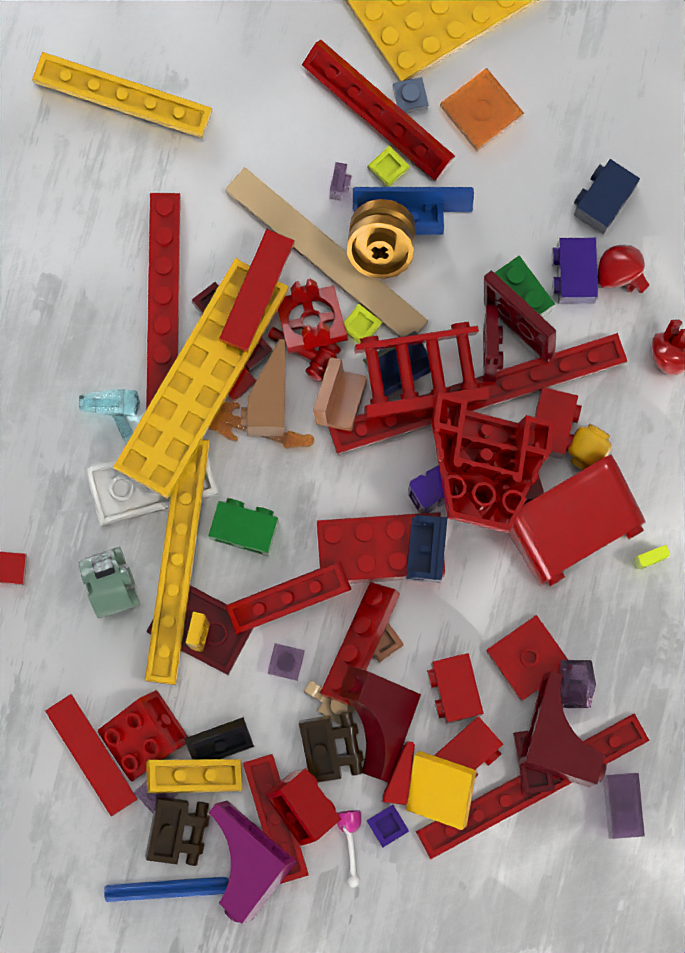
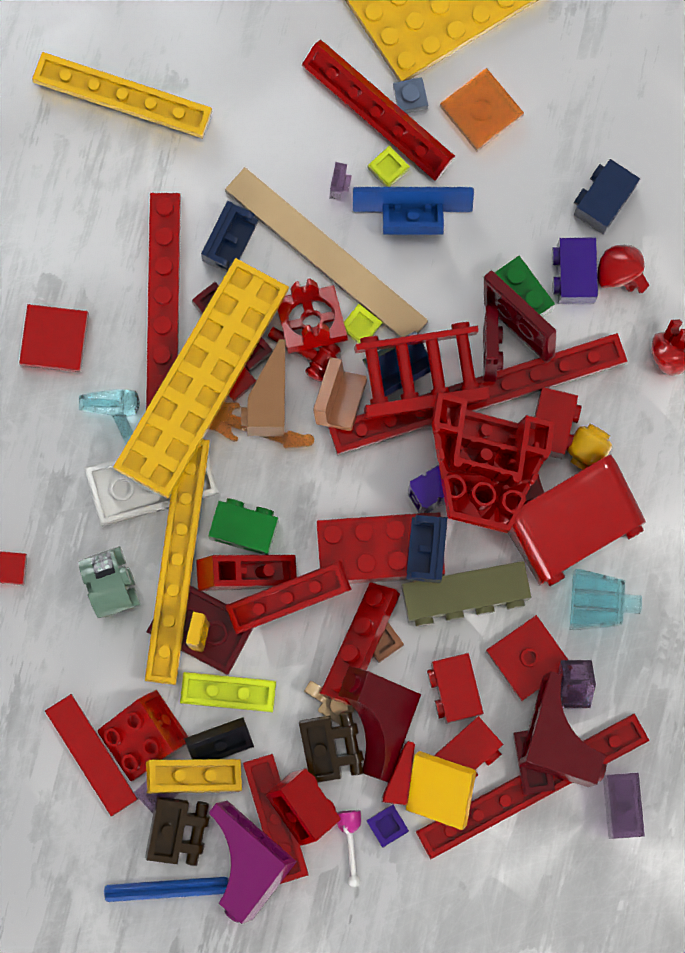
(53, 338): none -> red tile
(228, 692): none -> neon yellow tile
(229, 236): none -> dark blue hinge
(244, 571): none -> red slope
(256, 290): red tile -> none
(286, 662): clear purple plate -> none
(381, 238): pearl gold wheel -> none
(466, 592): none -> olive brick
(600, 601): none -> clear light blue torso
(652, 557): neon yellow tile -> none

